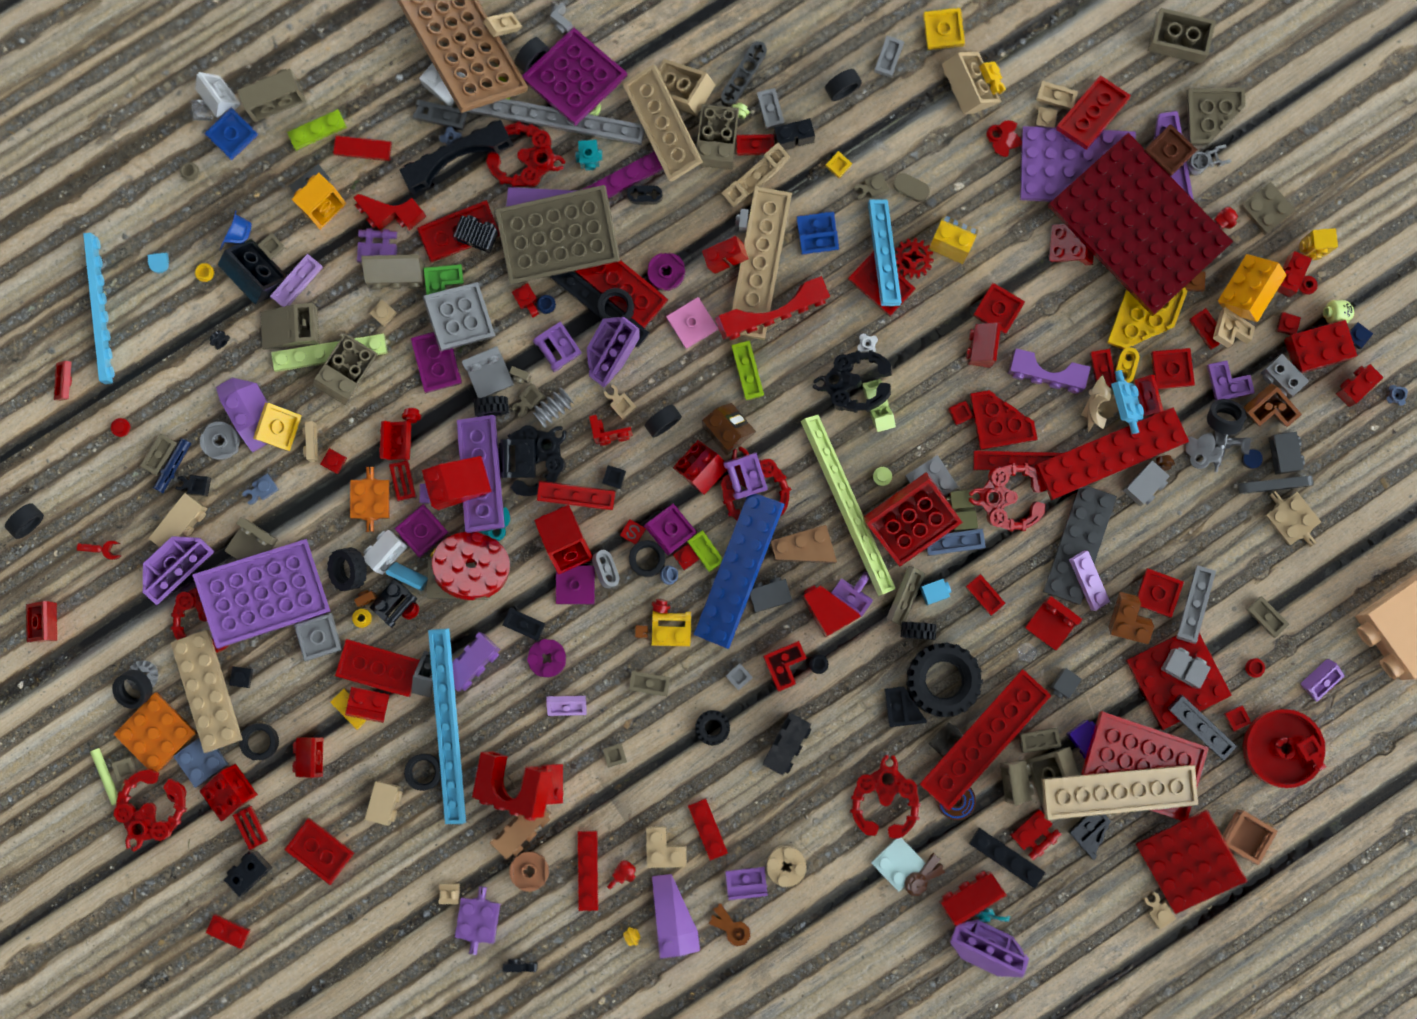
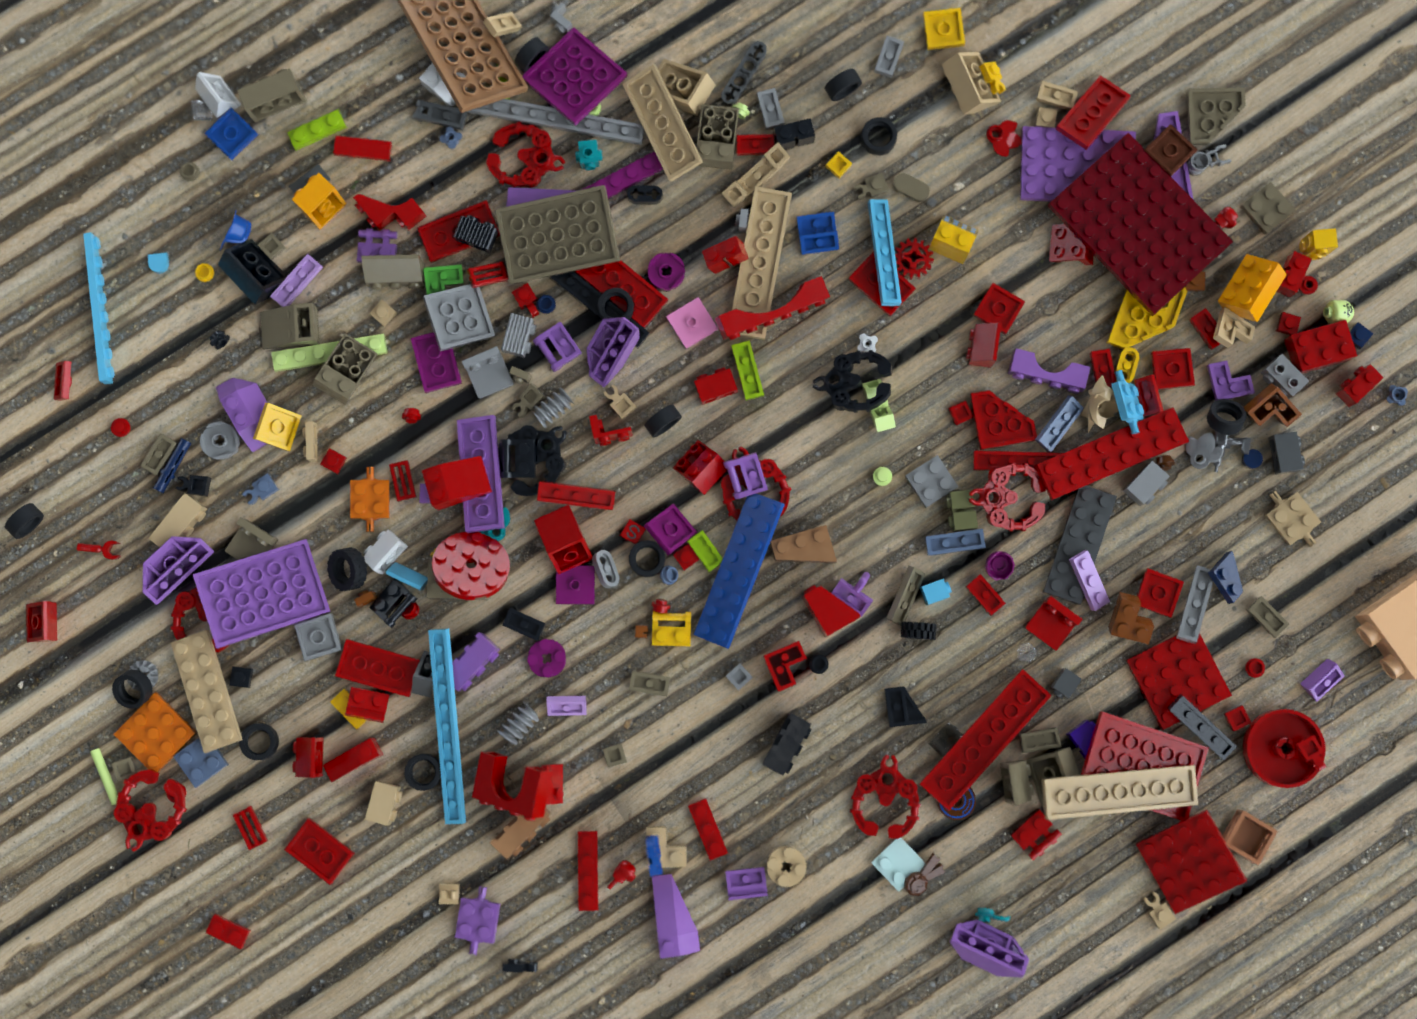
(228, 792): red bracket -> none
(247, 873): black brick -> none
(353, 759): none -> red slope
(368, 618): yellow plate -> none
(395, 440): red bracket -> none
(421, 173): black arch -> none
(421, 530): magenta plate -> none
(472, 278): none -> red tile
(491, 406): black tyre -> none
(518, 335): none -> light grey brick
(519, 724): none -> light grey piece
(521, 879): nougat plate -> none
(614, 477): black plate -> none
(632, 936): yellow plate -> none
(654, 855): none -> blue plate
(715, 386): none -> red brick
(724, 727): black tyre -> none
(727, 427): reddish brown slope -> none
(737, 932): dark orange piece -> none
(770, 595): dark grey brick -> none
(848, 505): yellowish green plate -> none
(879, 121): none -> black tyre
(912, 519): red slope -> none
(970, 681): black tyre -> none
(972, 897): red slope -> none
(999, 565): none -> magenta hair
(1007, 858): black plate -> none
(1059, 423): none -> sand blue plate
(1090, 833): black wing -> none
(1181, 35): dark tan brick -> none
(1186, 668): light grey piece -> none
(1227, 577): none -> wing
(1276, 484): dark grey beam -> none

